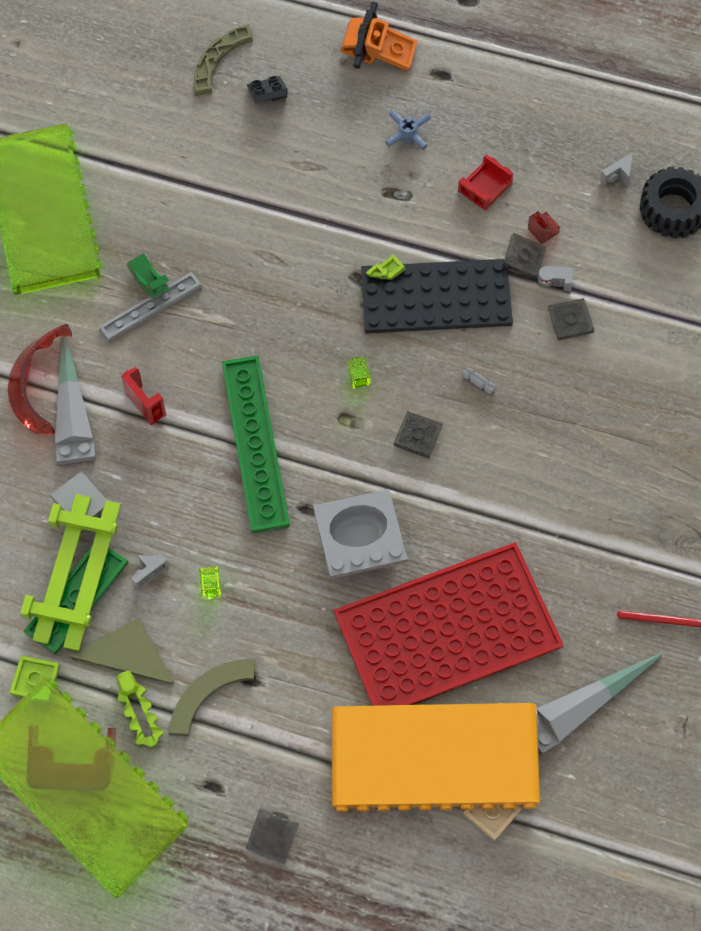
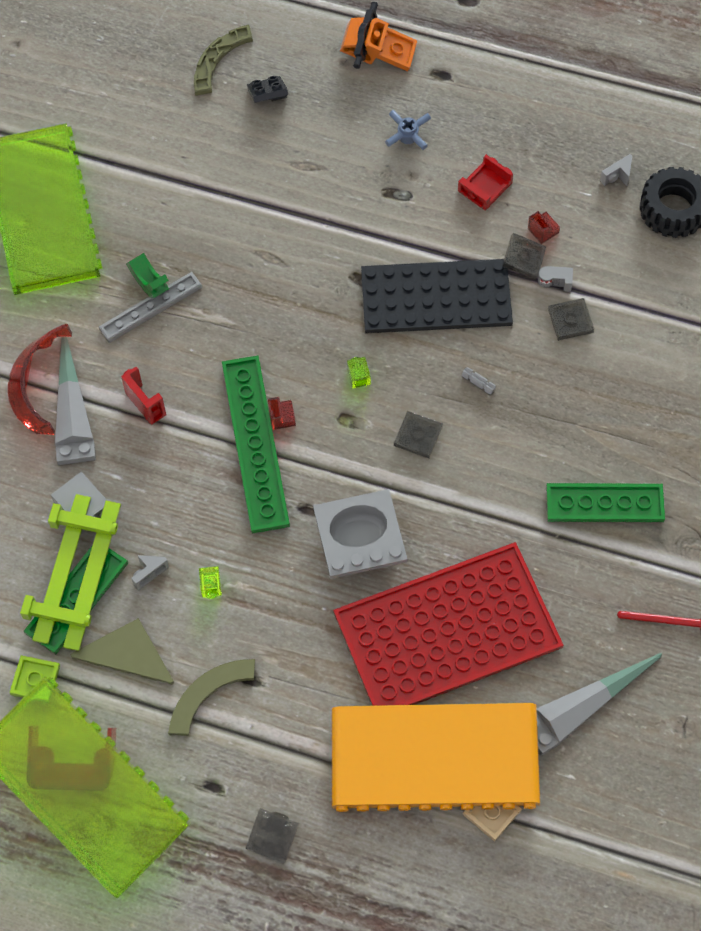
(128, 688): lime sword -> none
(281, 413): none -> clear red piece
(388, 269): lime slope -> none
(605, 502): none -> green plate

